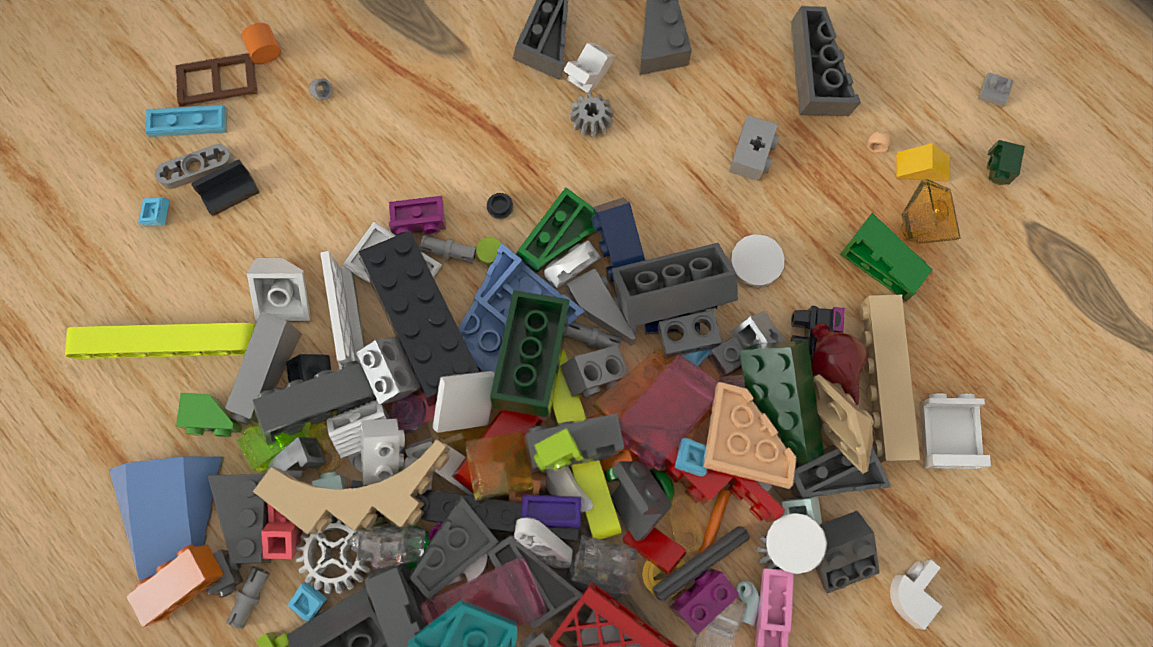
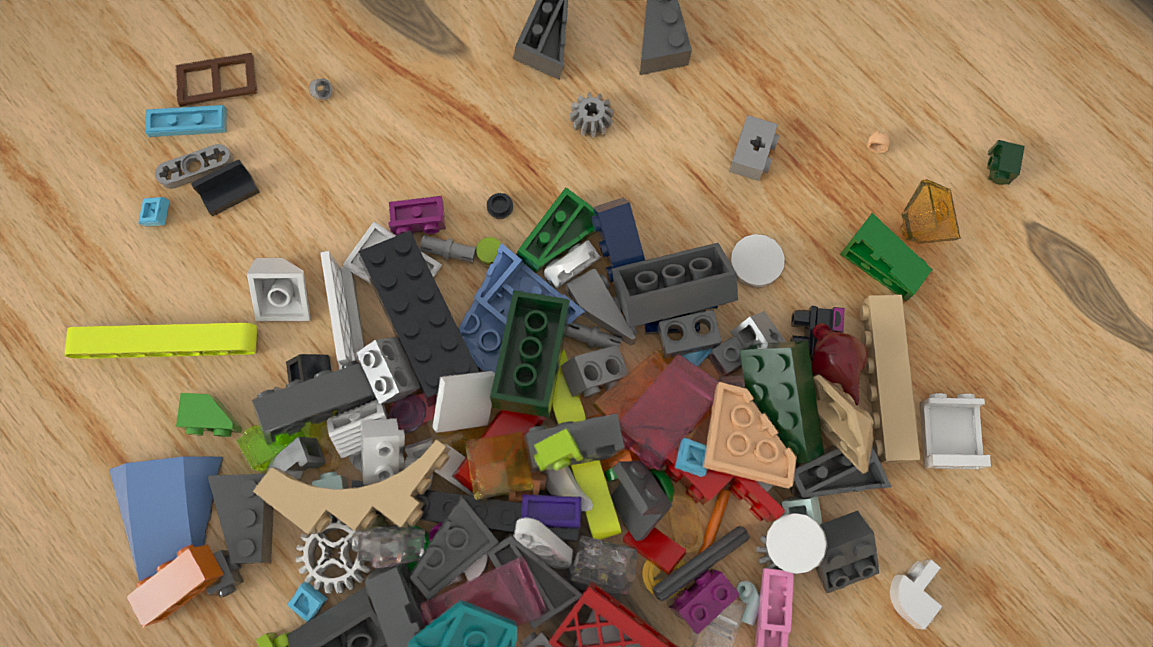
(247, 597): light grey pin -> none
(260, 43): orange piece -> none
(262, 364): light grey slope -> none
(280, 536): coral brick -> none
(589, 67): white brick -> none
(821, 75): dark grey wedge -> none
(923, 163): yellow slope -> none
(995, 89): light grey tile -> none

